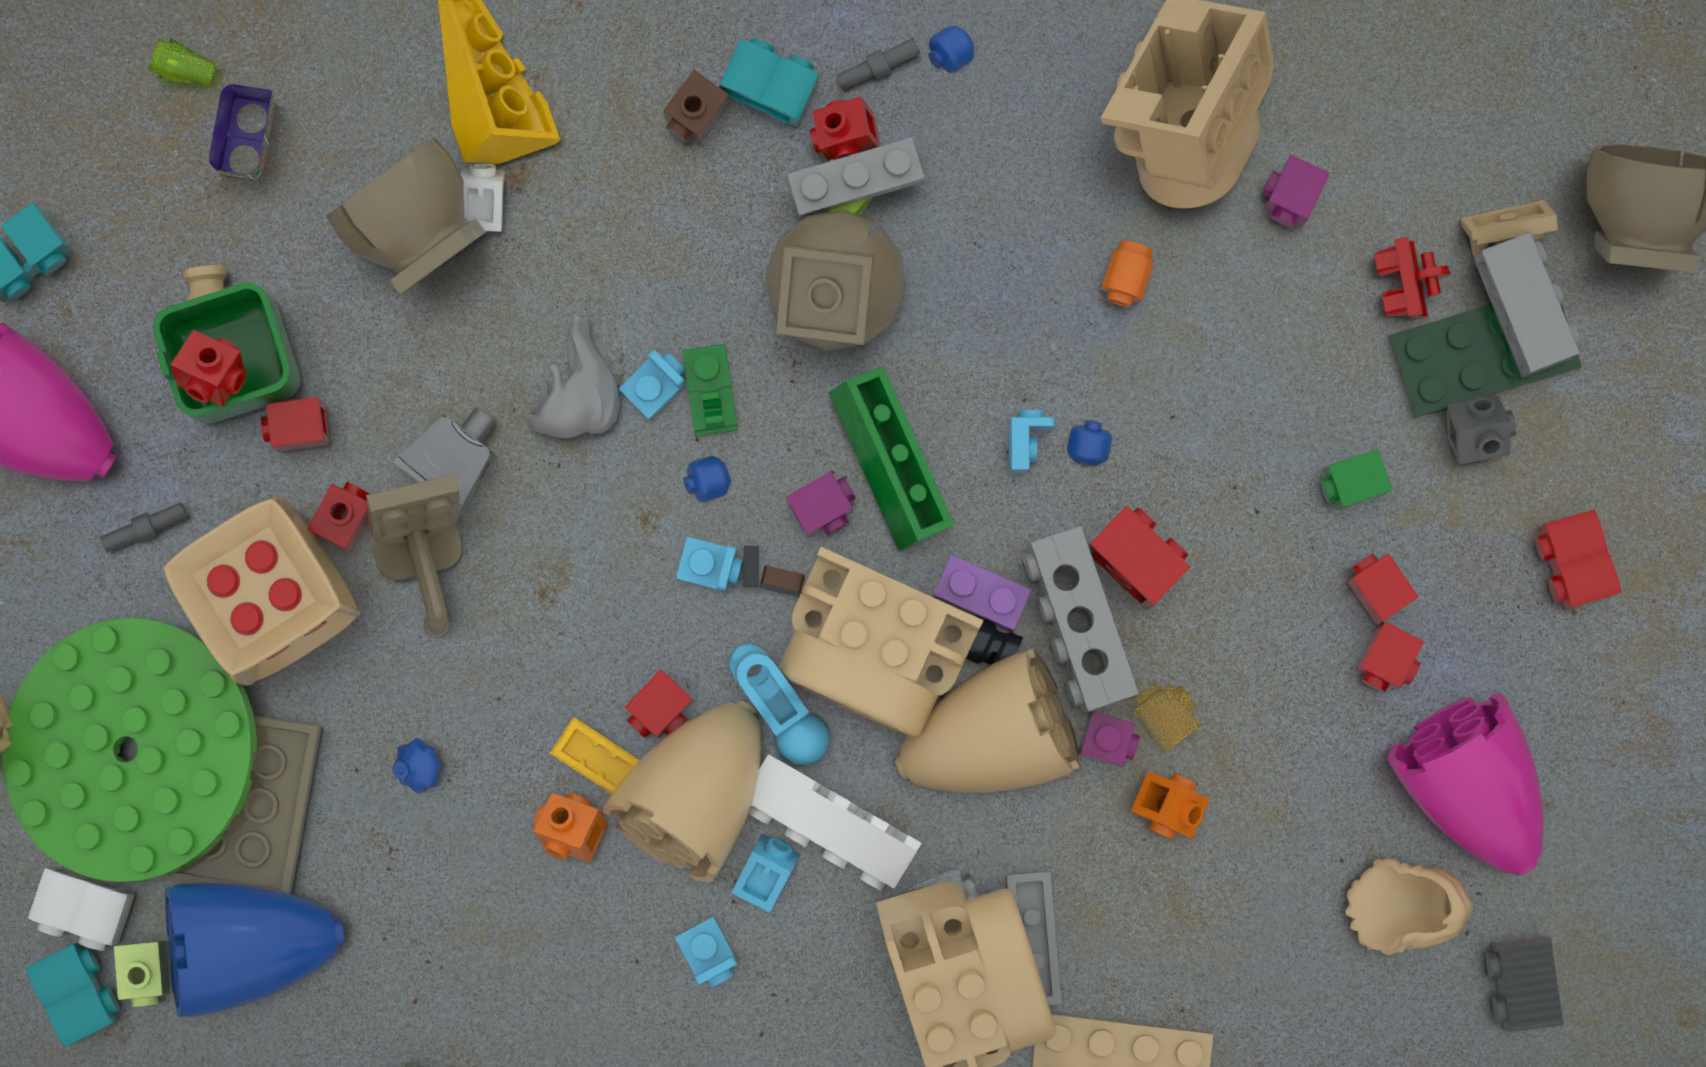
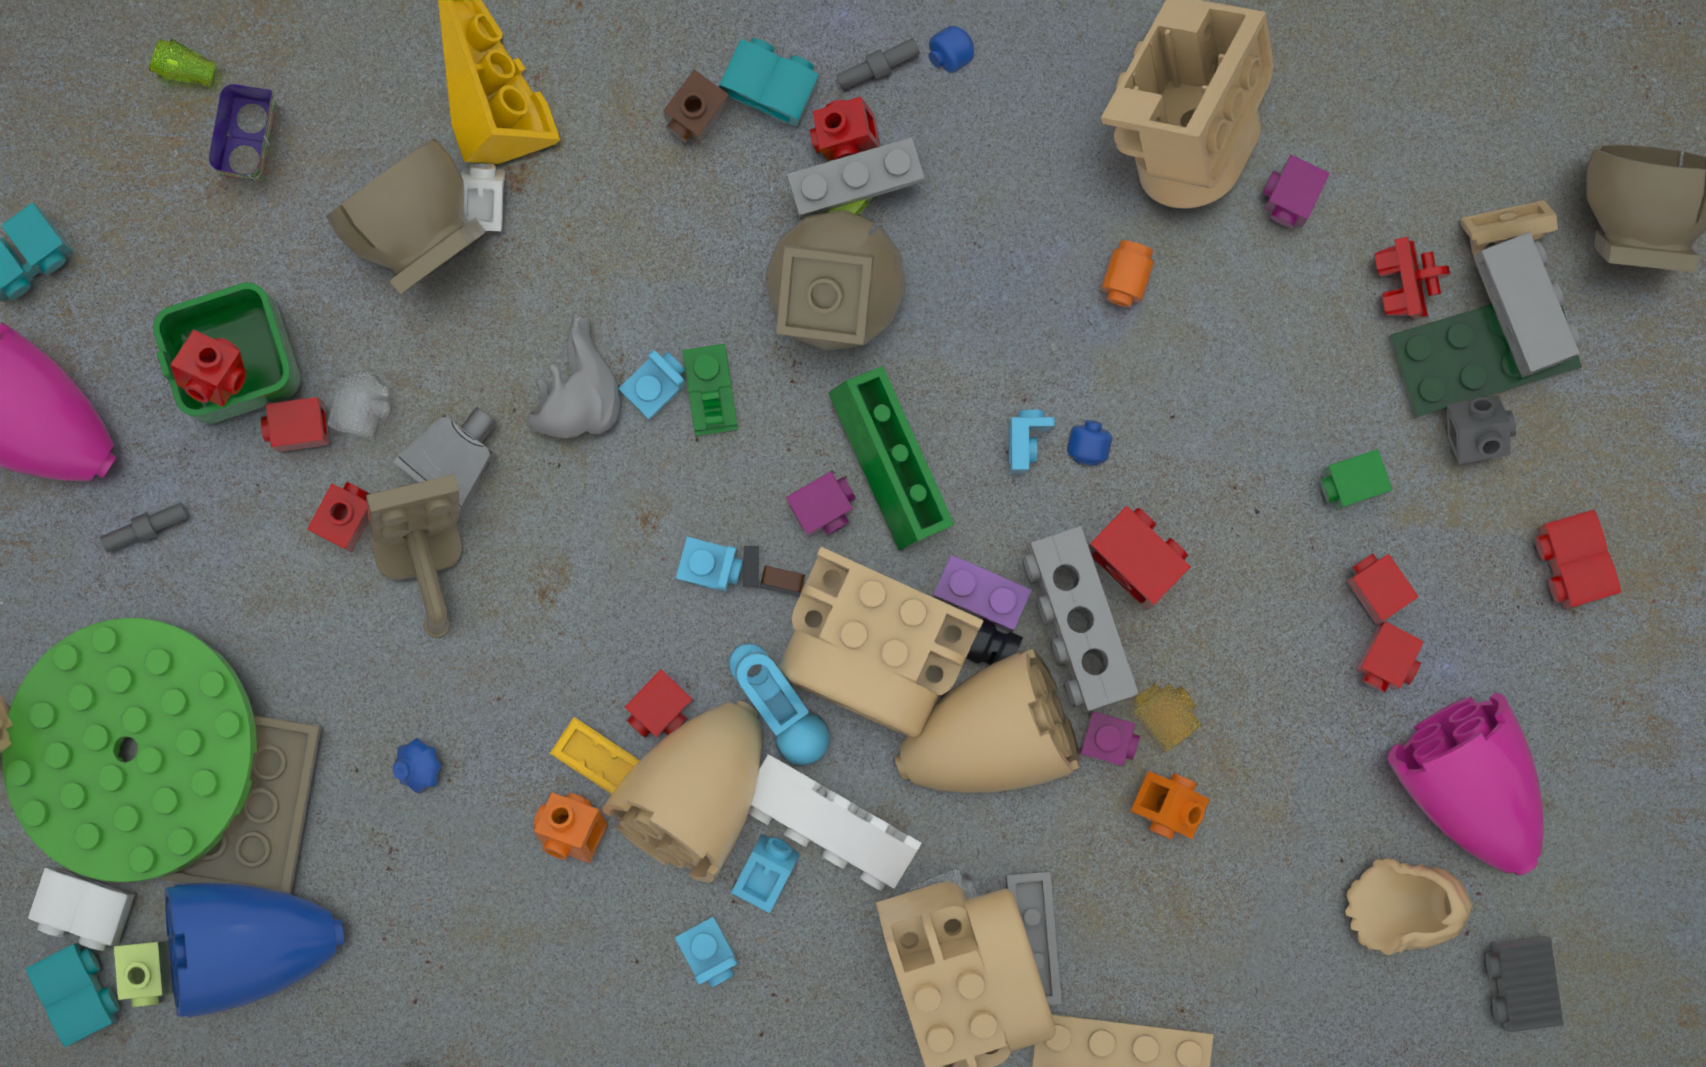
(204, 280): tan wheel -> none
(260, 591): tan piece -> none
(360, 405): none -> clear brick
(707, 478): blue piece -> none

